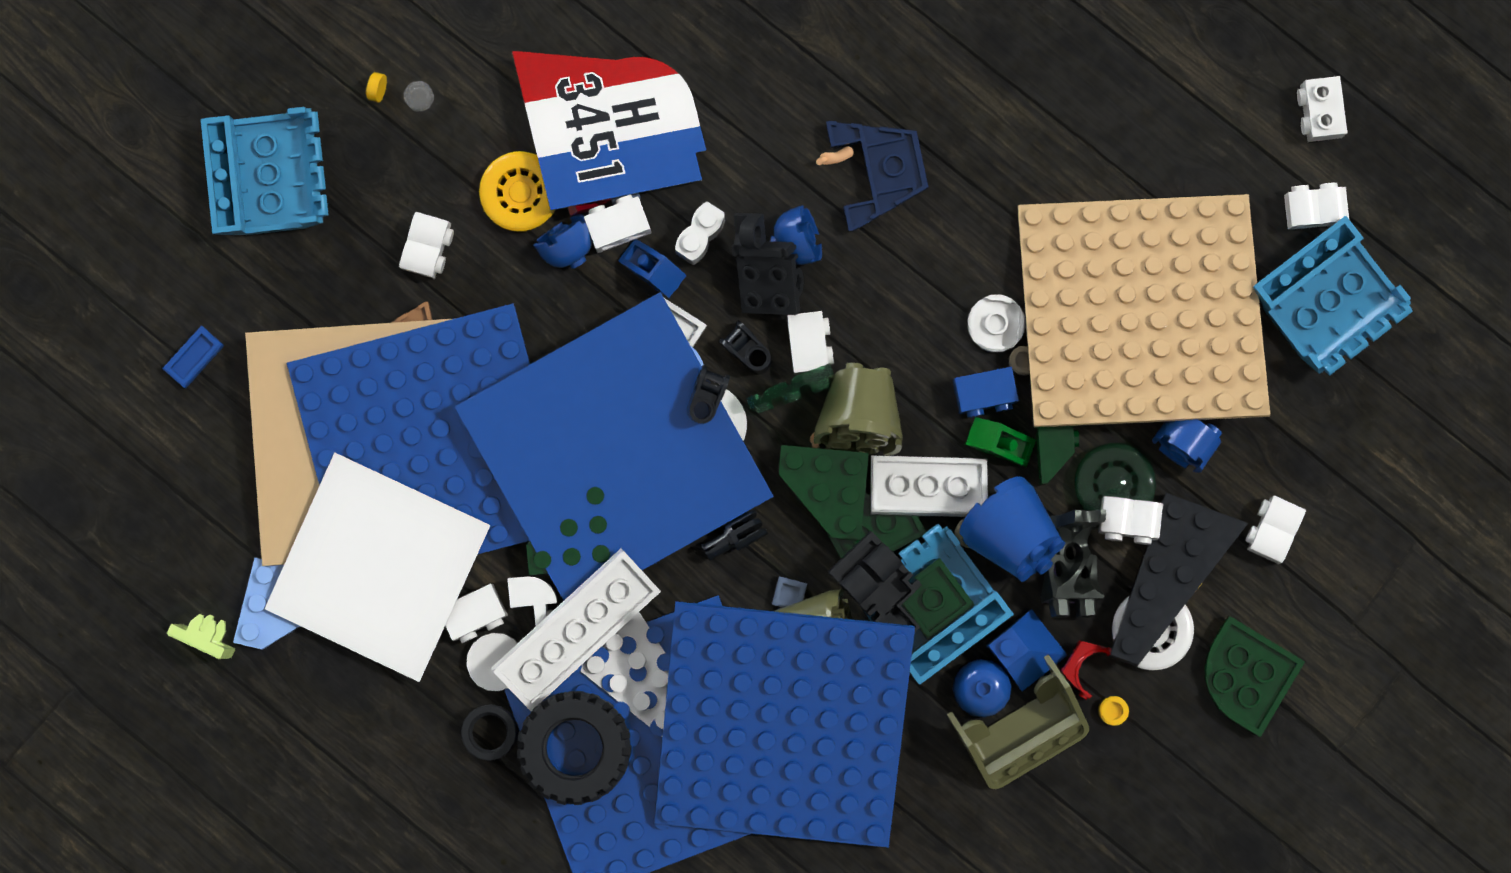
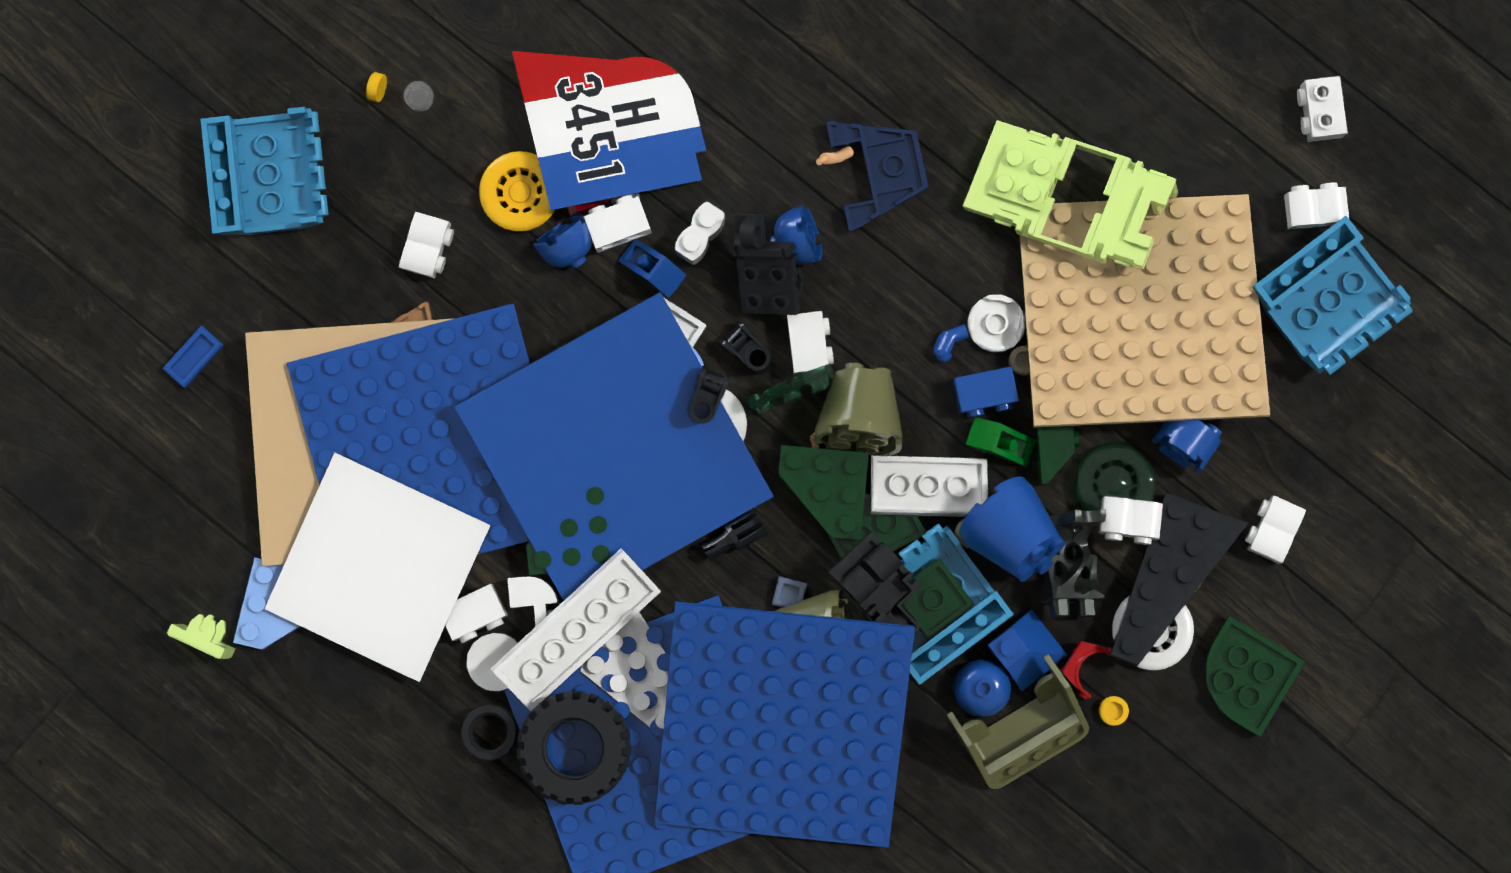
(946, 341): none -> blue arm
(1020, 177): none -> yellowish green piece

